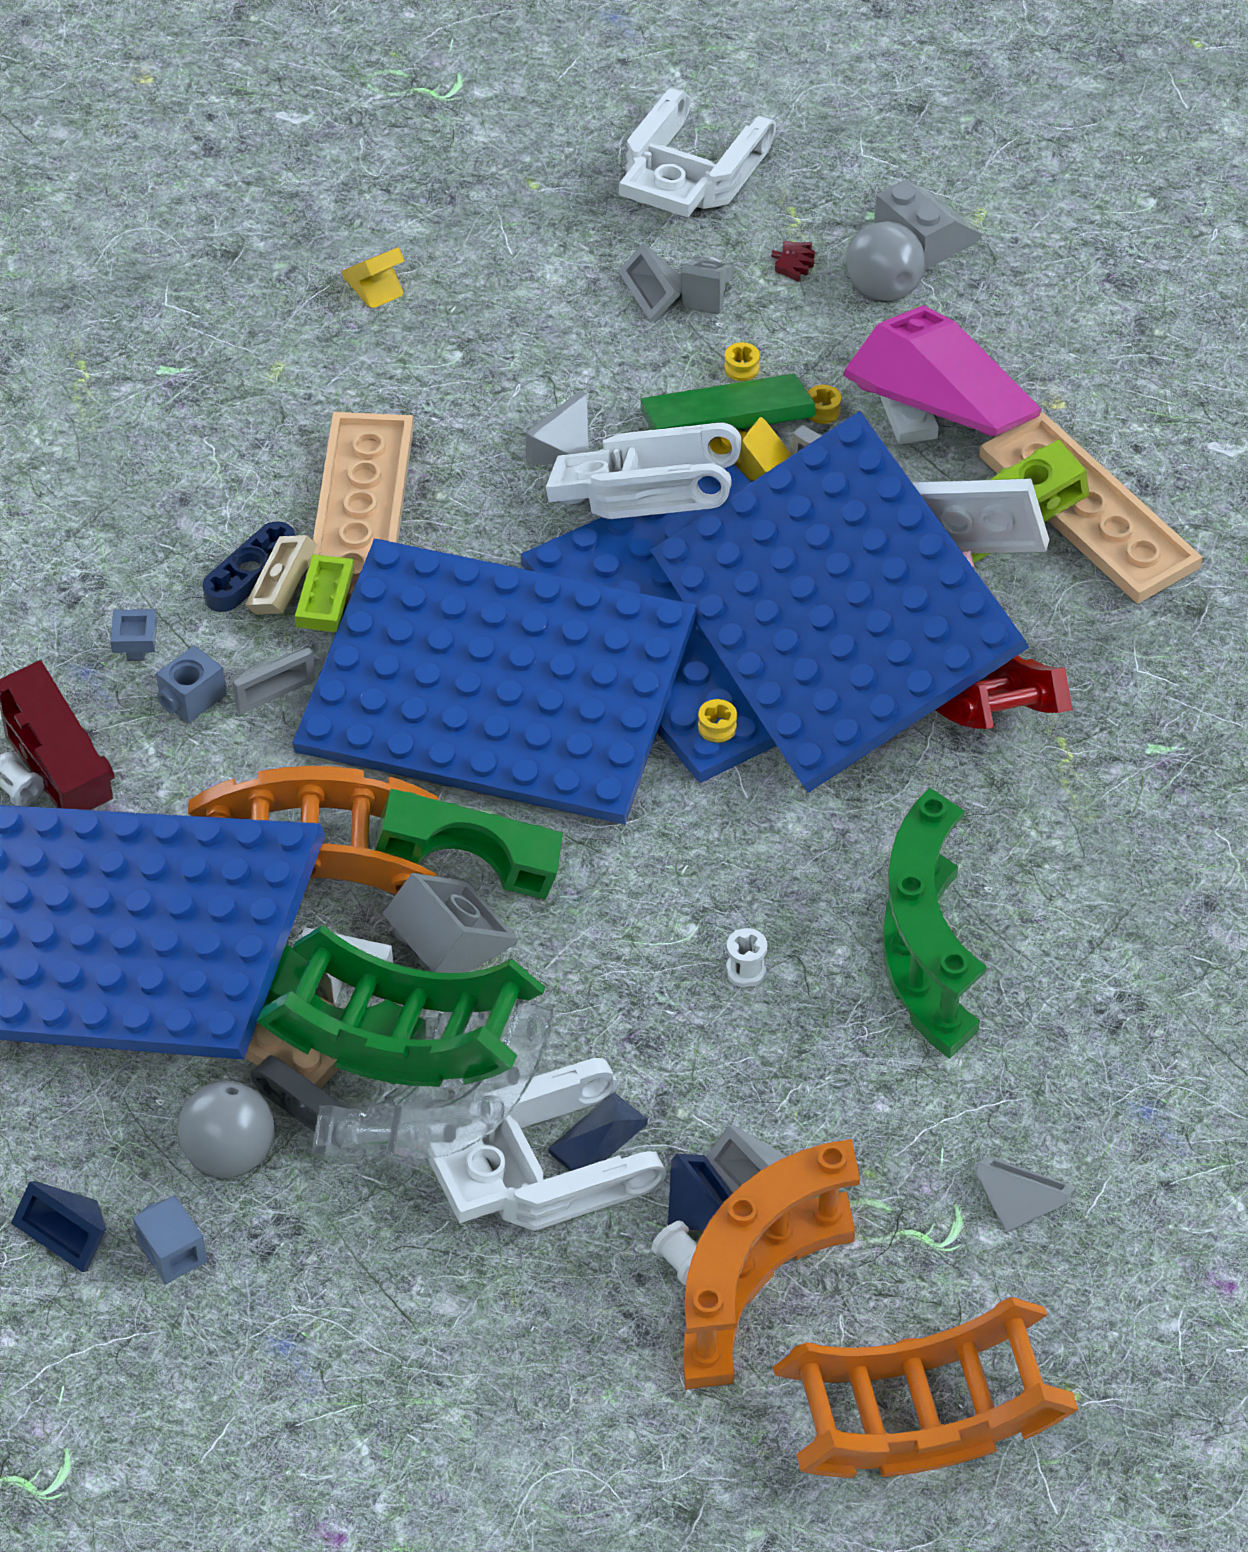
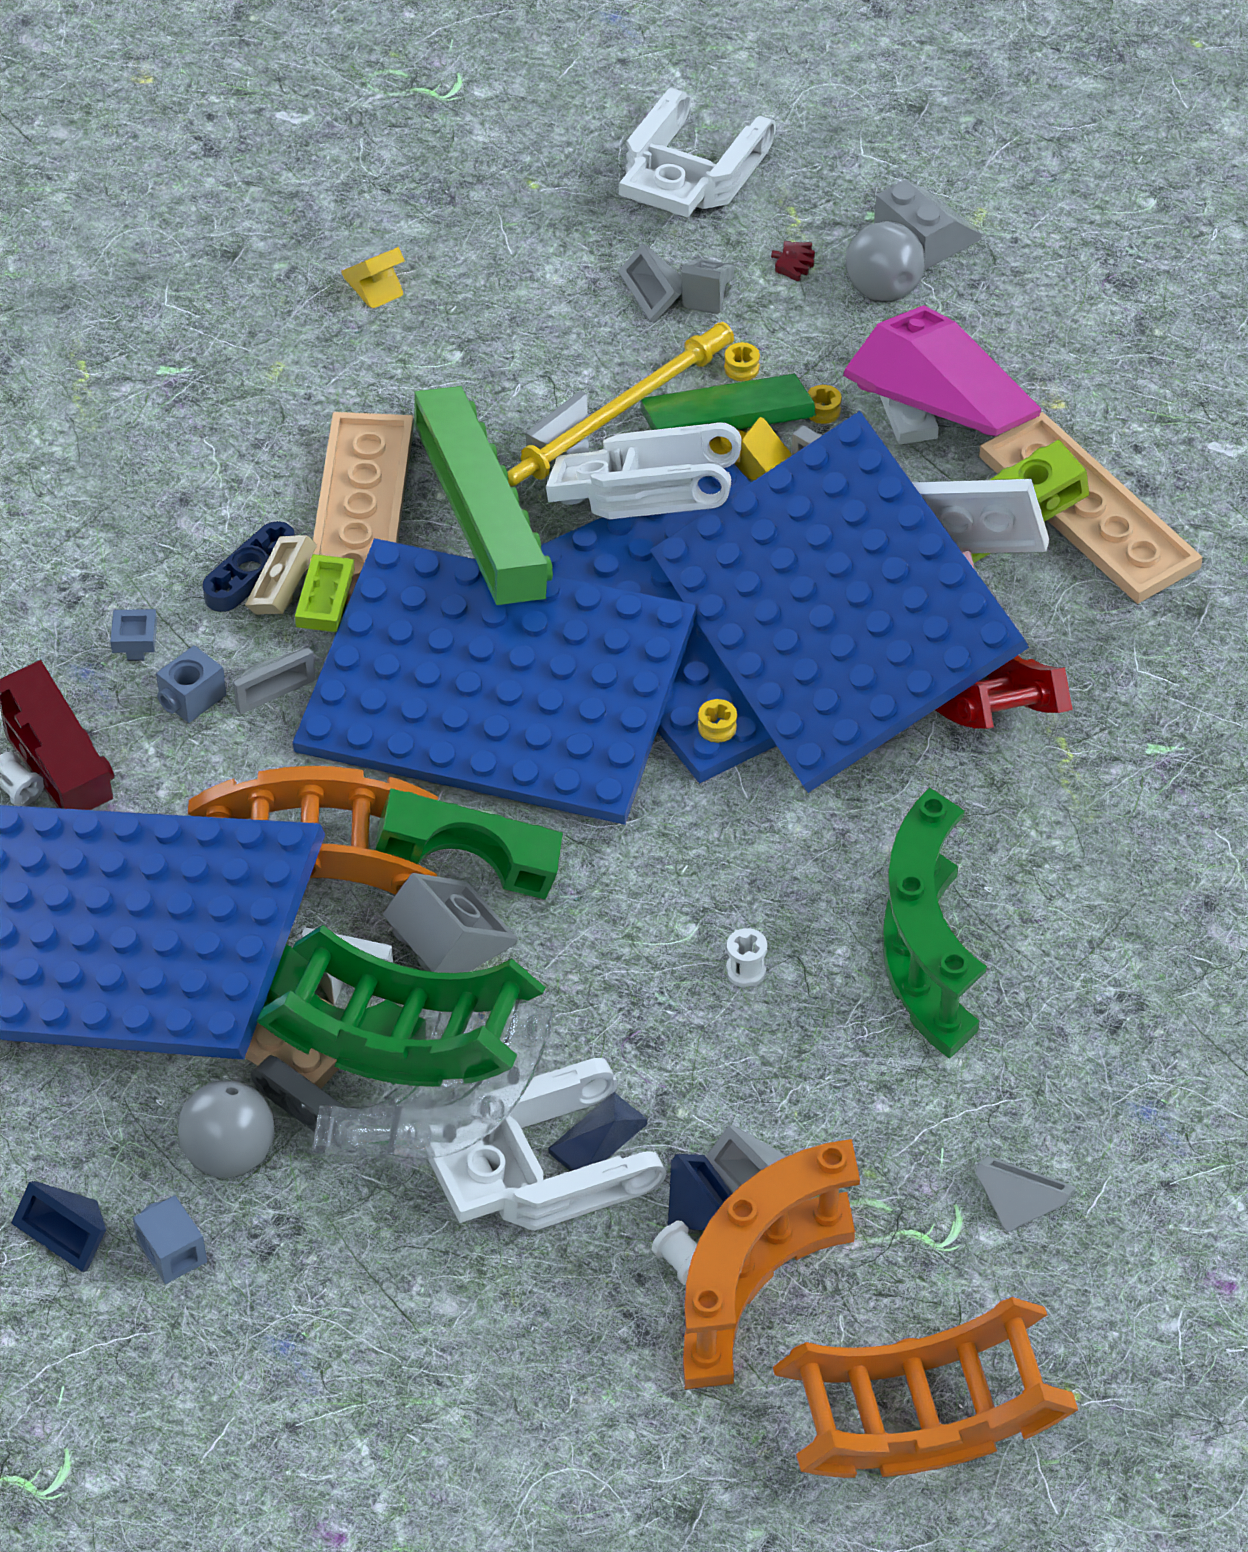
(481, 496): none -> bright green brick
(698, 351): none -> yellow bar

